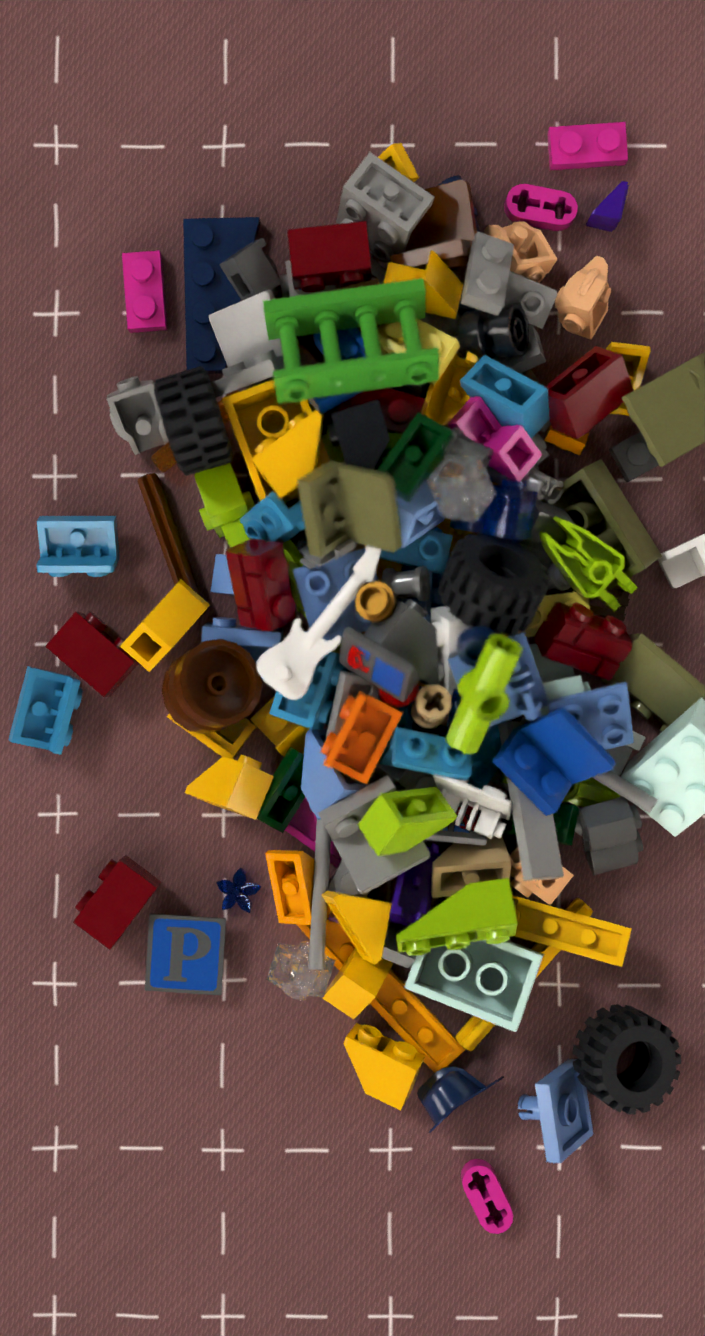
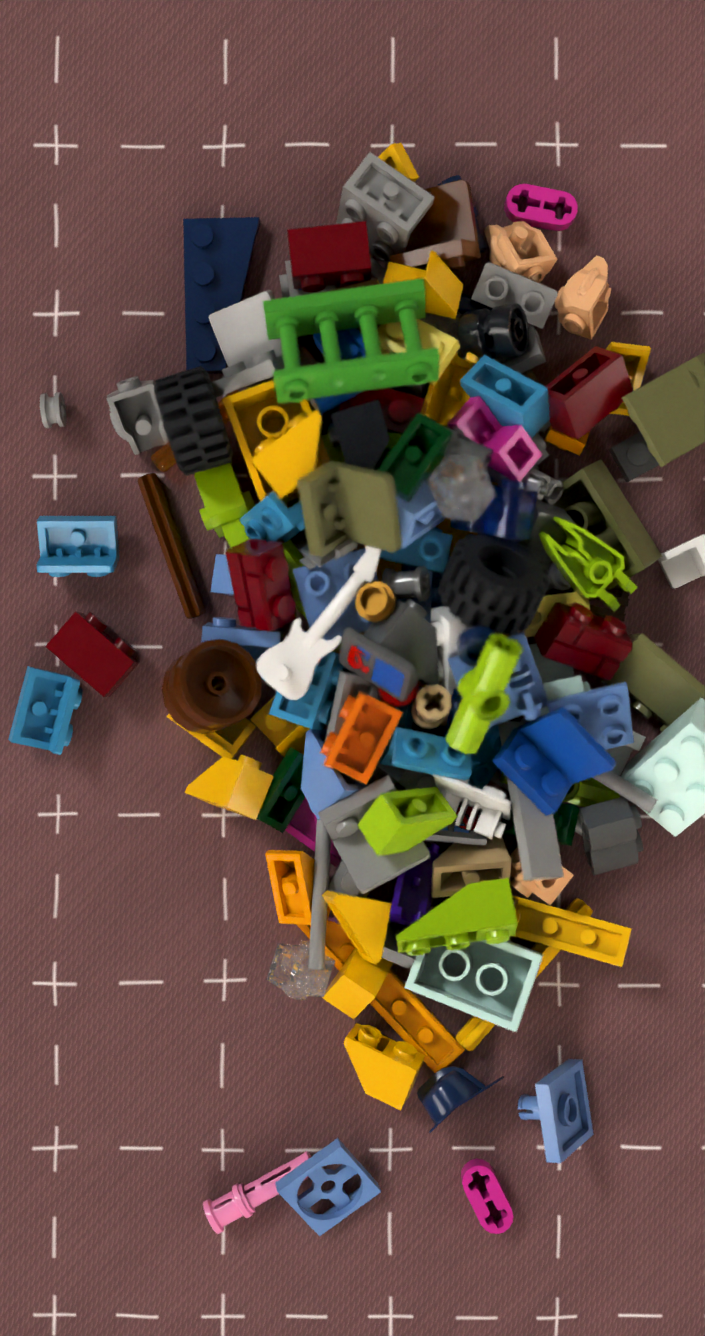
(53, 410): none -> light grey bush
(116, 901): dark red brick -> none
(144, 291): dark pink plate -> none
(165, 625): yellow slope -> none
(185, 954): piece -> none
(238, 891): clear blue plant -> none
(245, 1198): none -> bright pink pin
(251, 271): dark grey brick -> none
(343, 1203): none -> medium blue piece
(487, 273): light grey plate -> none
(587, 146): dark pink plate -> none
(610, 210): dark purple slope -> none
(648, 1074): black tyre -> none

